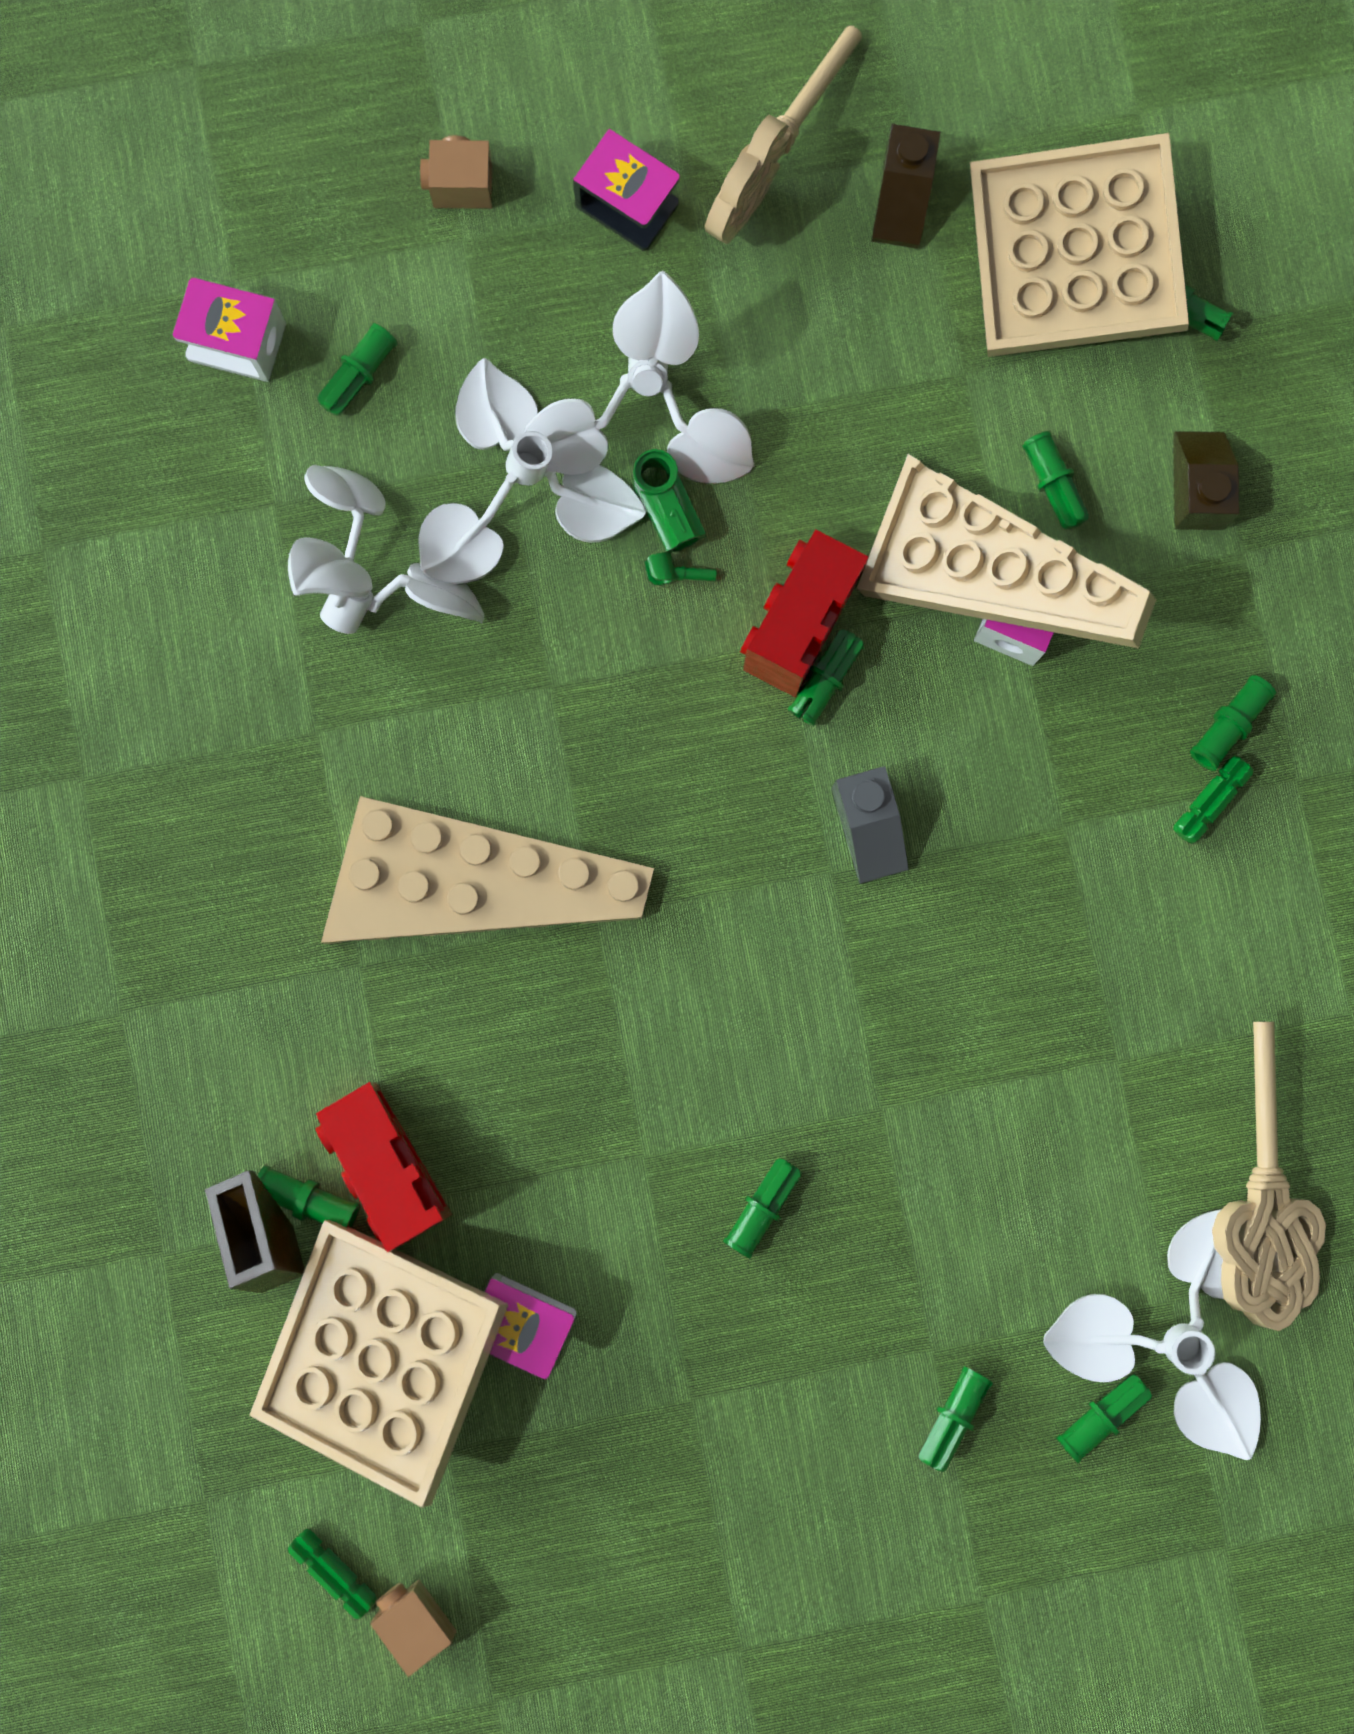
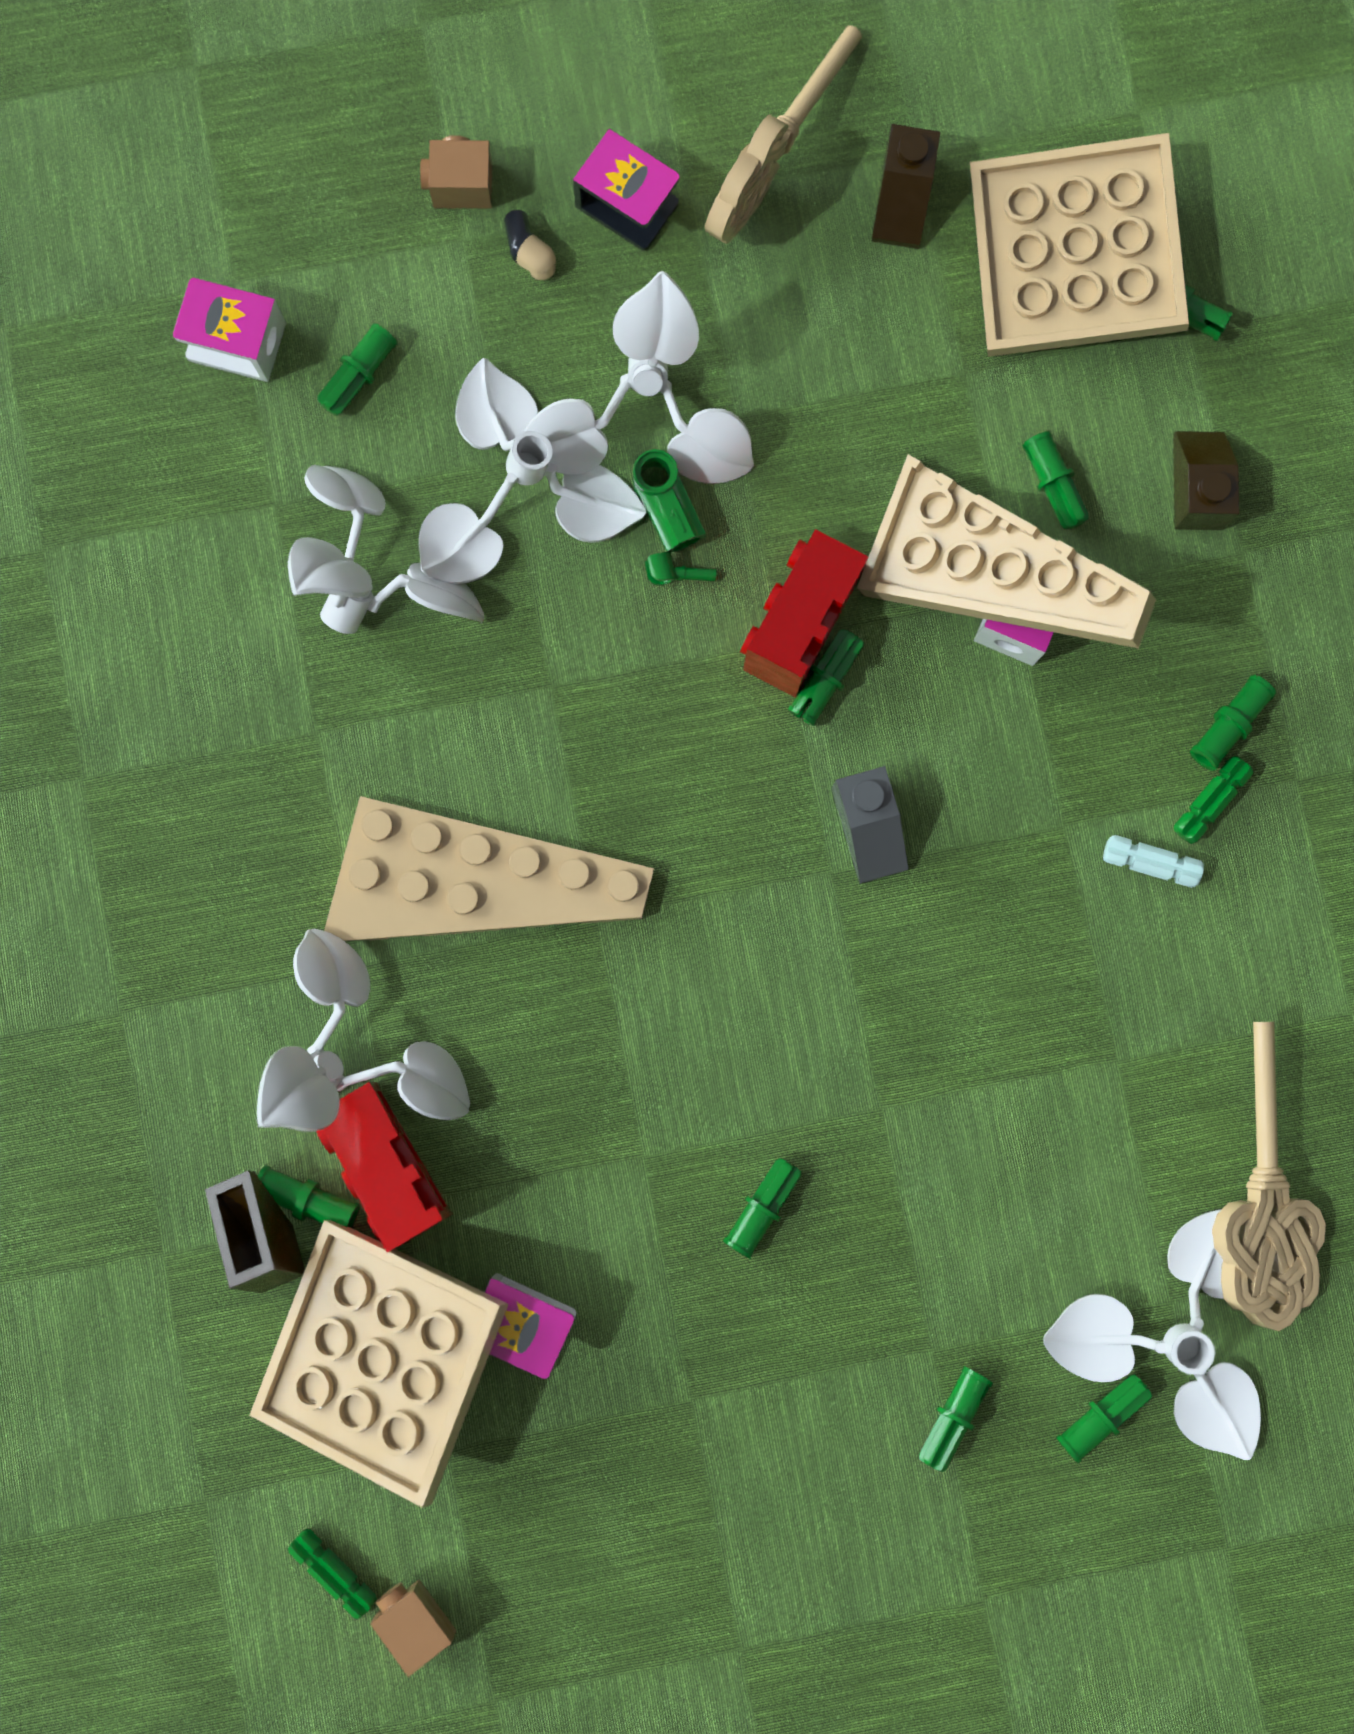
(303, 1085): none -> white plant
(527, 248): none -> arm
(1153, 861): none -> light aqua axle

